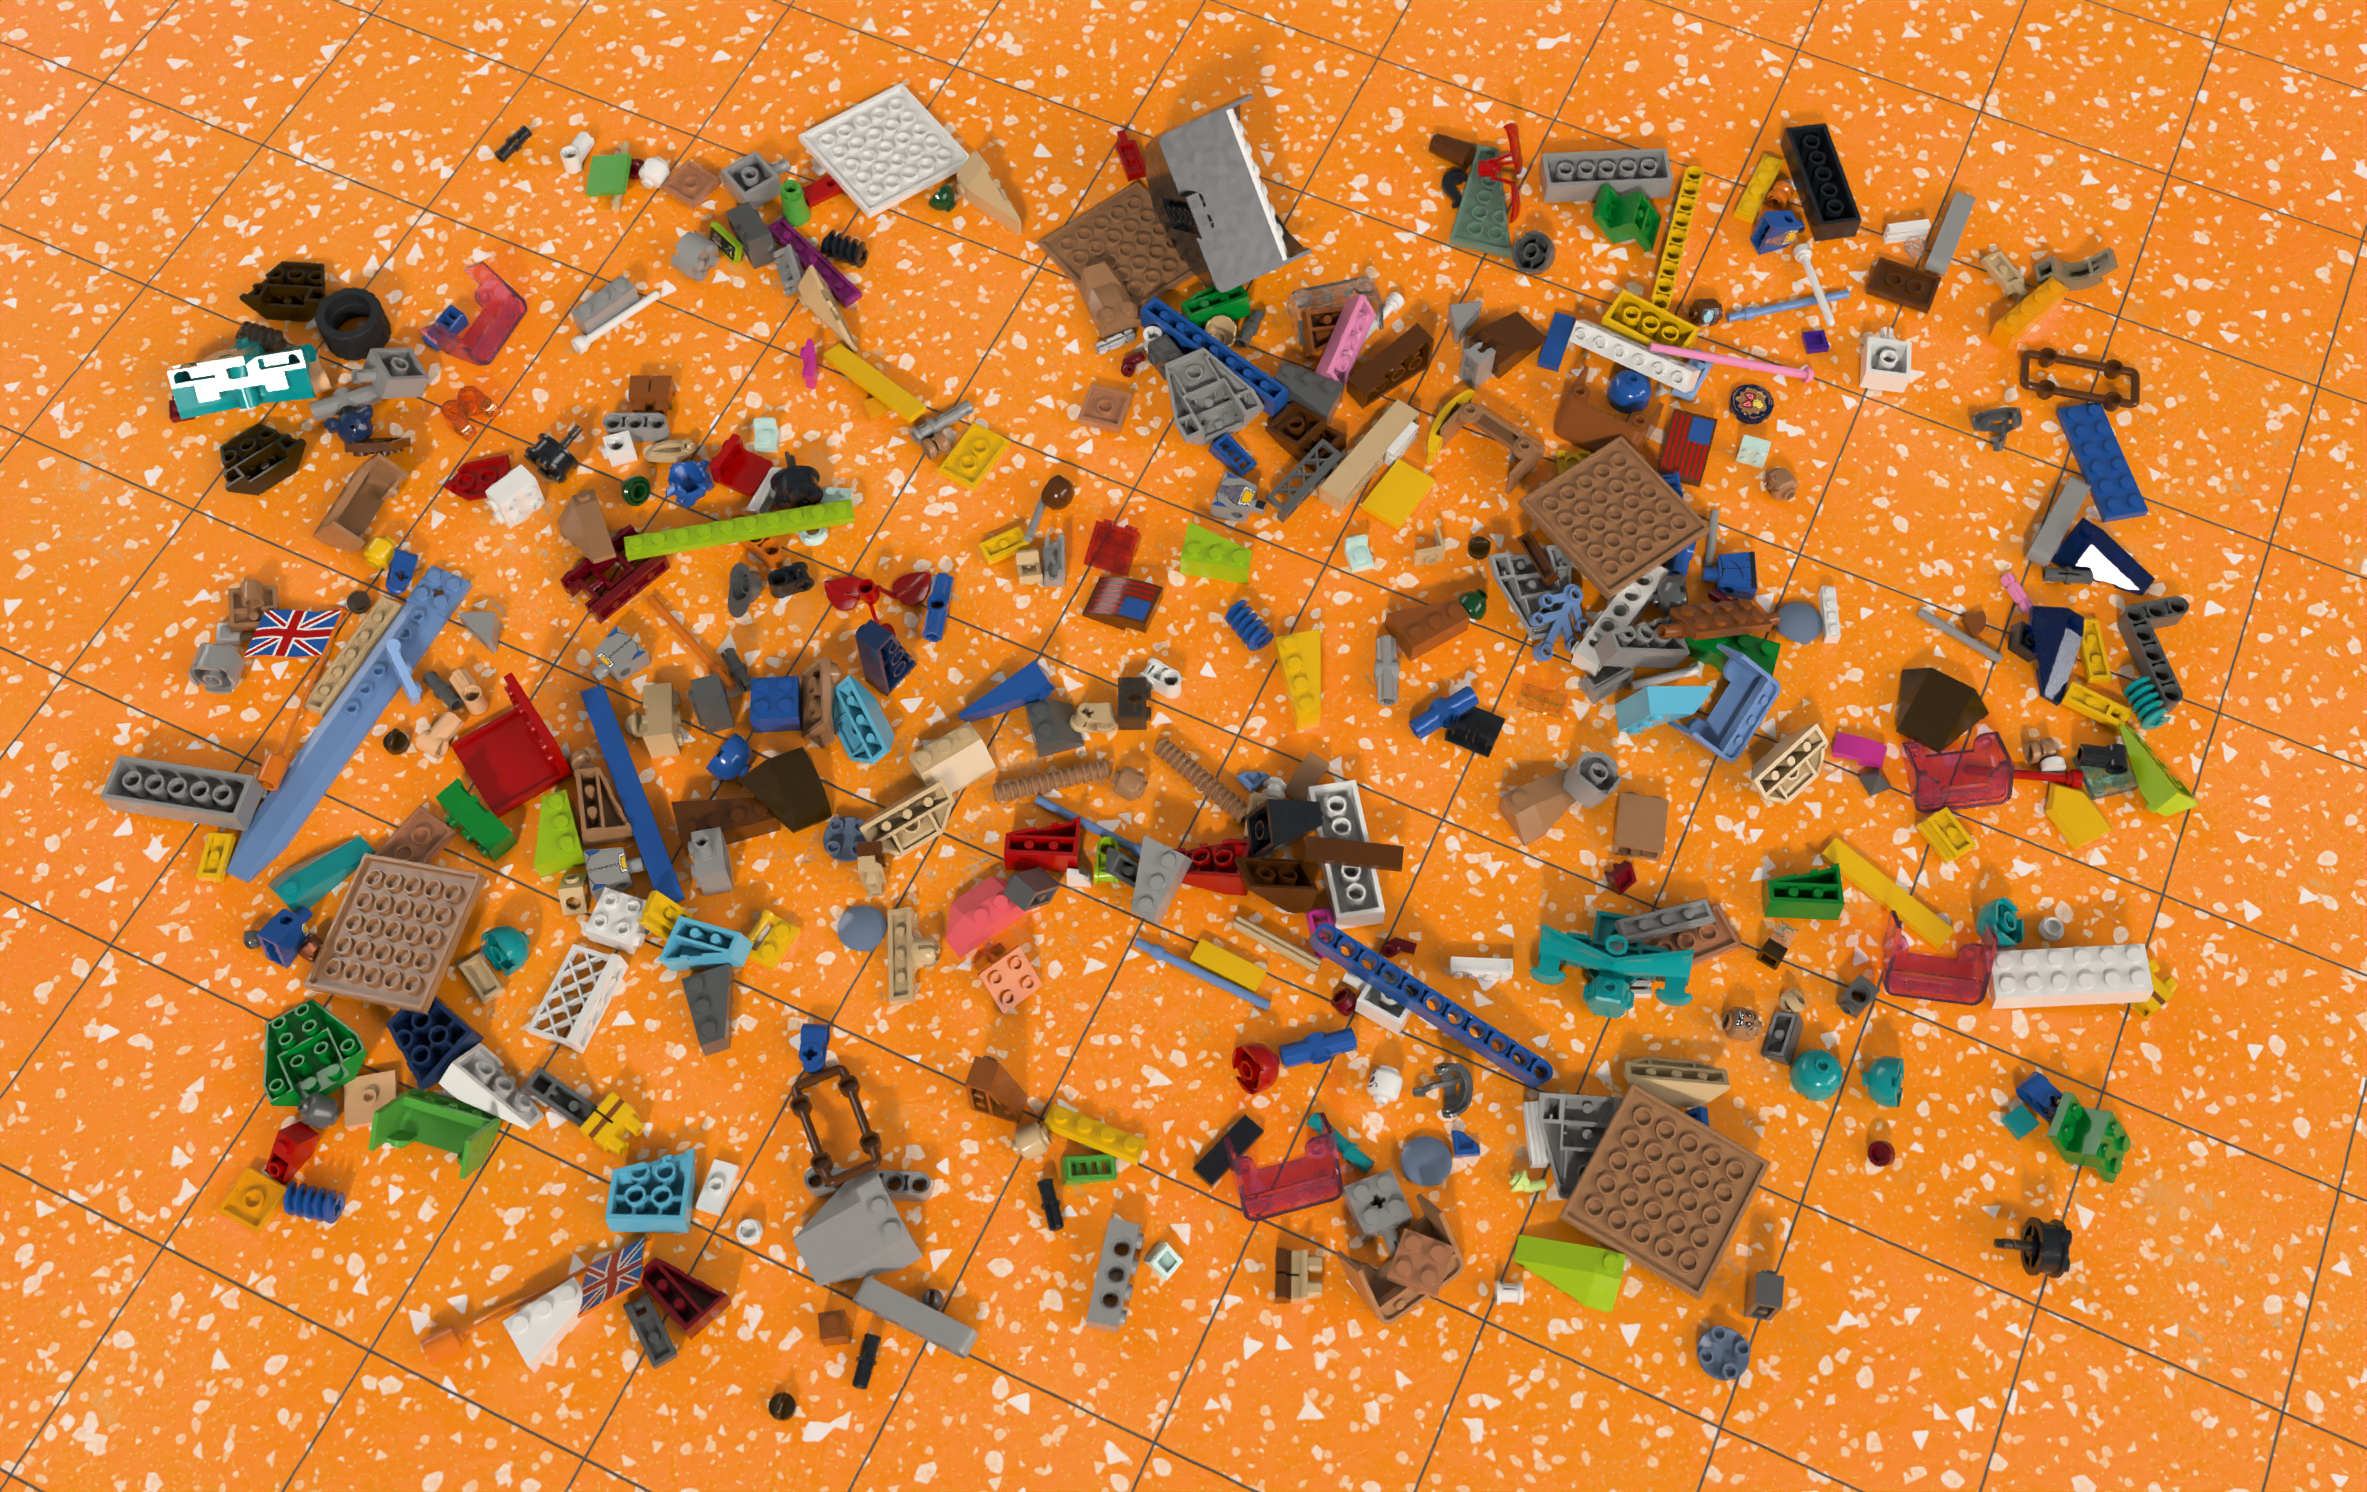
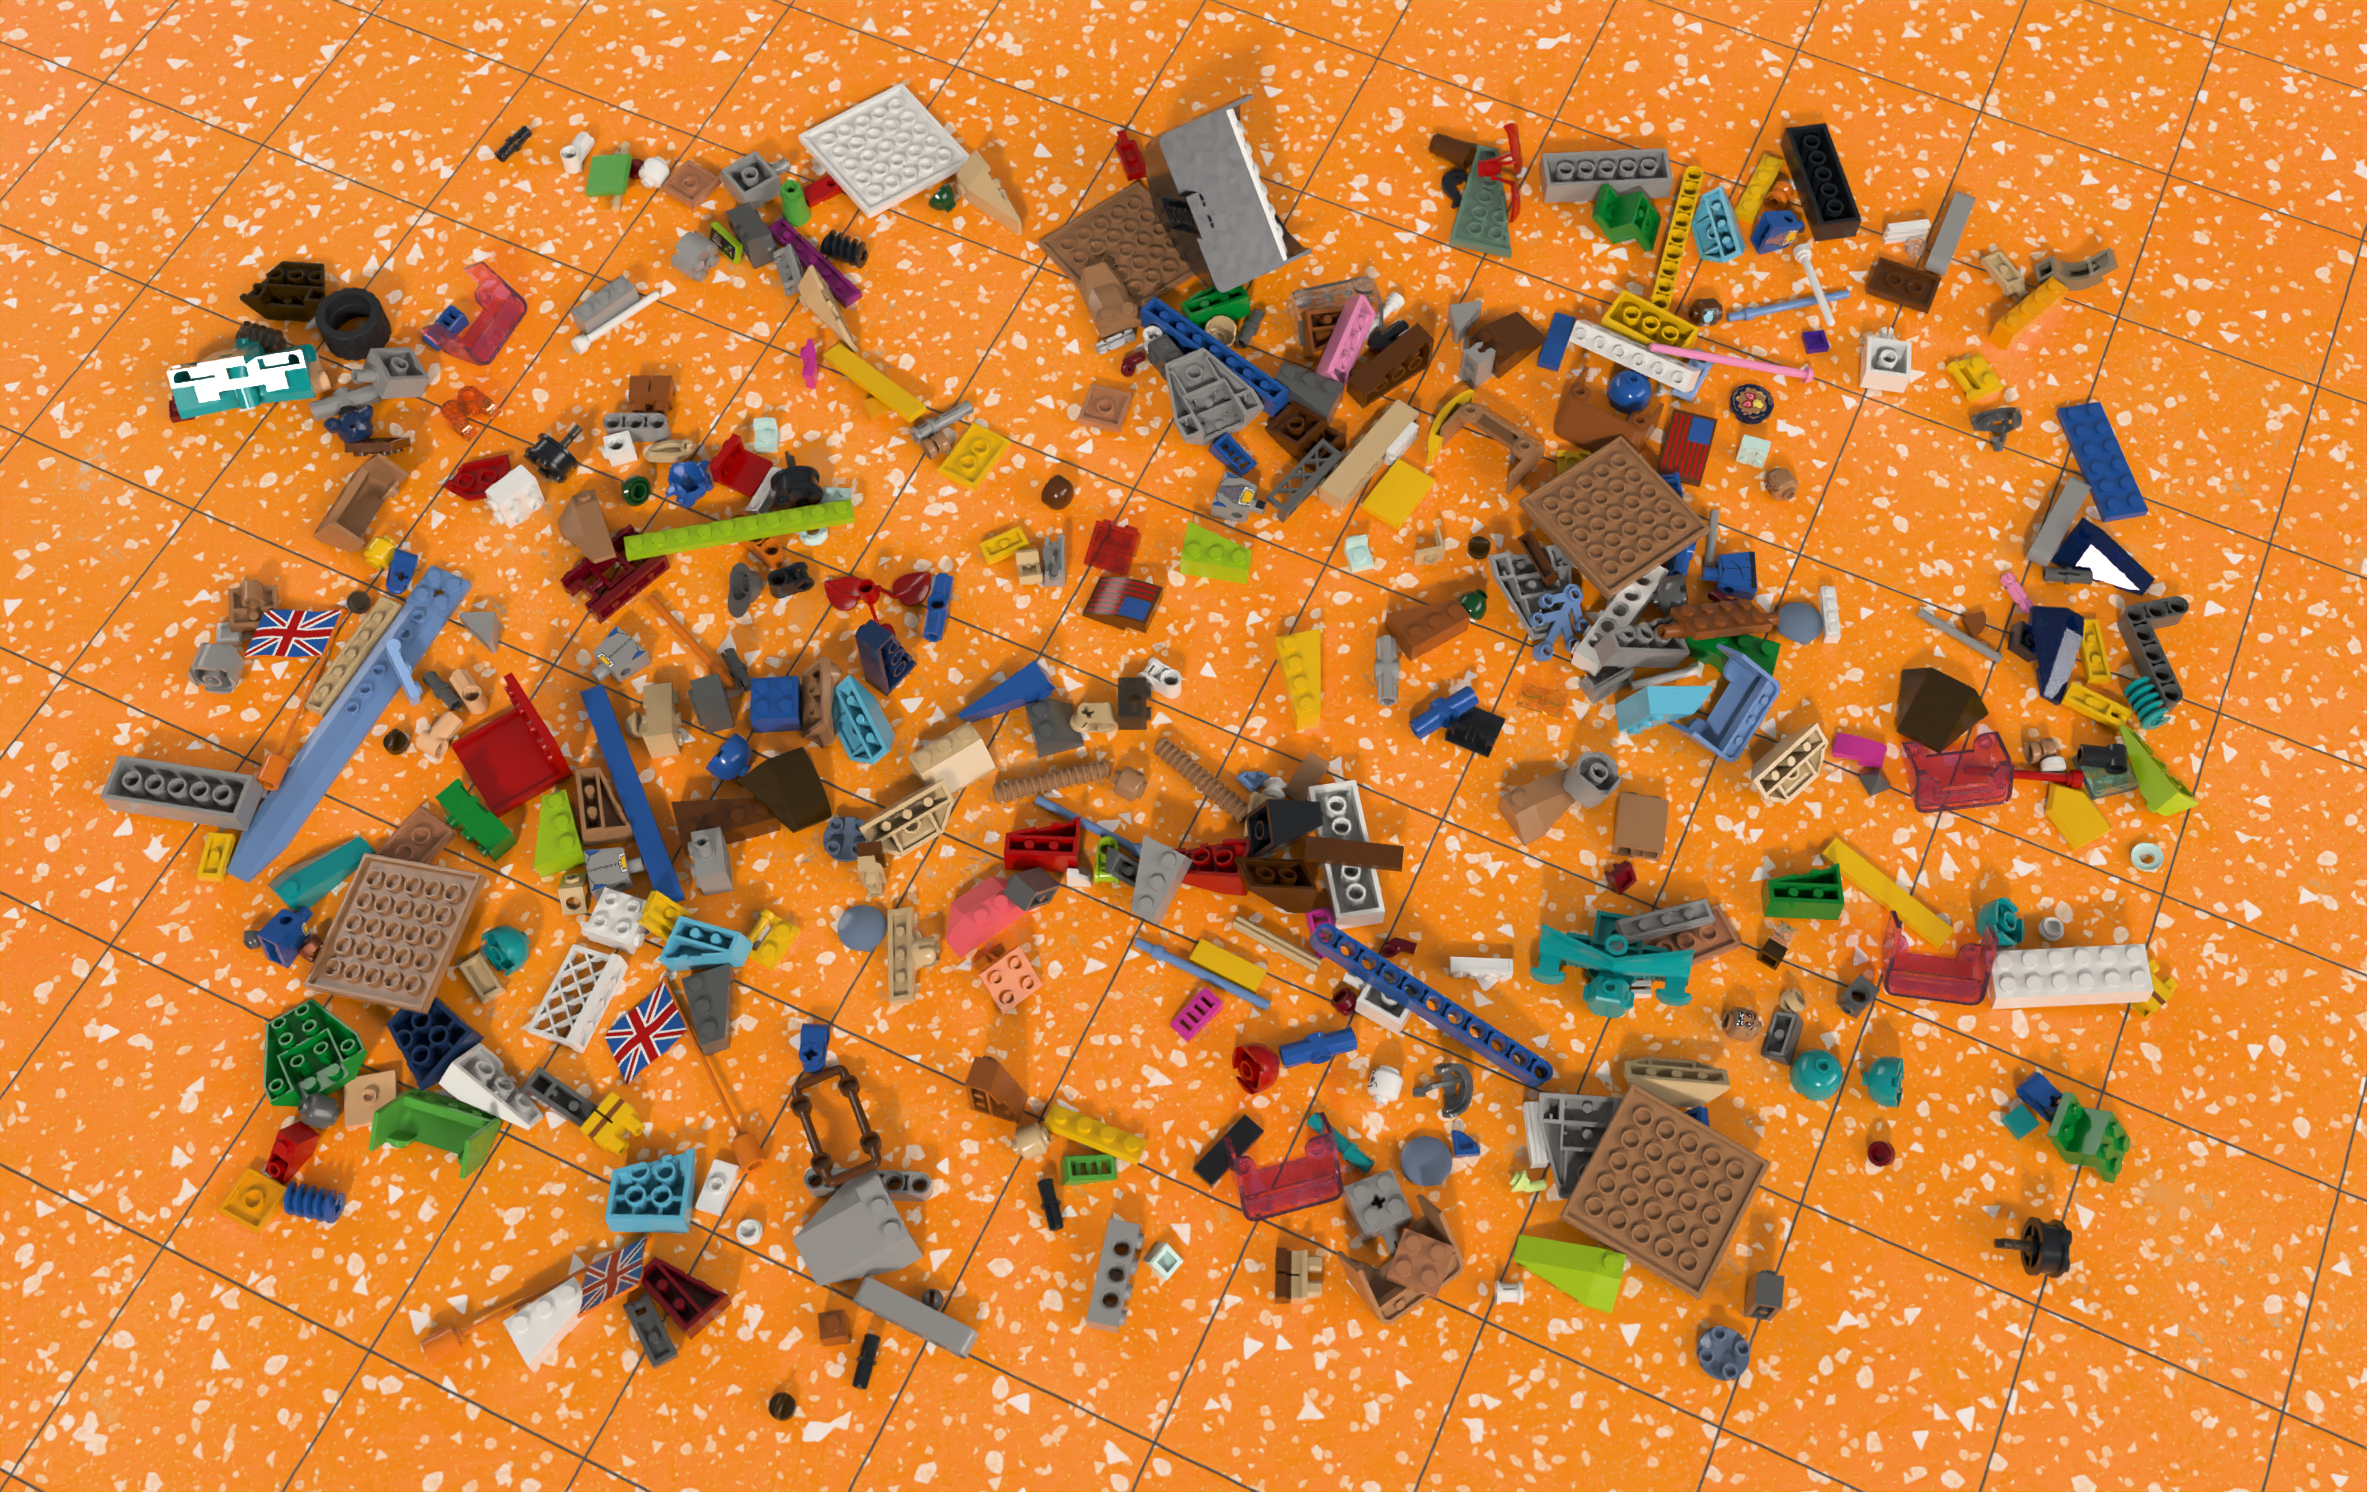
(260, 459): dark brown wedge -> none
(579, 760): medium nougat wheel -> none
(649, 1034): none -> flag
(1035, 520): light grey bar -> none
(1204, 994): none -> dark pink slope
(1247, 626): blue piece -> none
(1381, 340): none -> black piece
(1533, 253): dark grey cylinder -> none
(1717, 228): none -> medium azure wedge
(1946, 835): yellow plate -> none
(1979, 374): none -> yellow plate
(2112, 369): reddish brown bar -> none
(2151, 849): none -> light aqua piece

